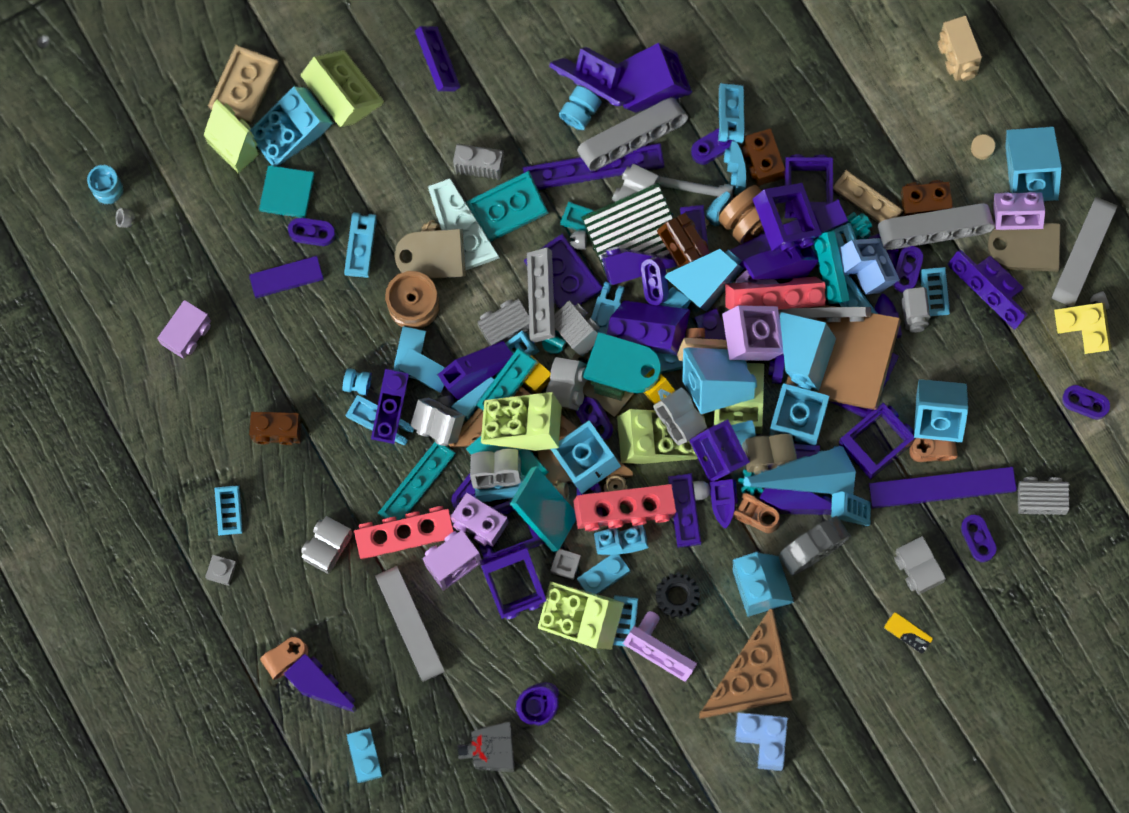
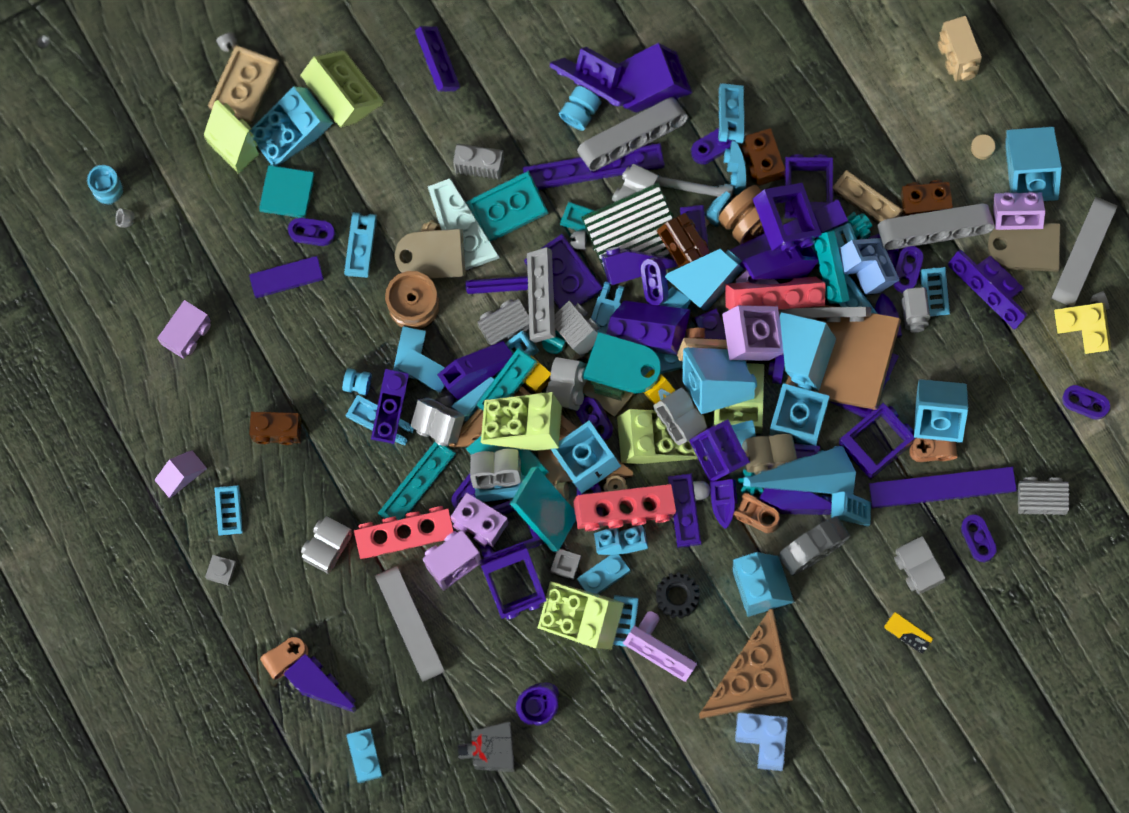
(179, 472): none -> lavender slope
(227, 40): none -> light grey hinge
(497, 285): none -> dark purple axle

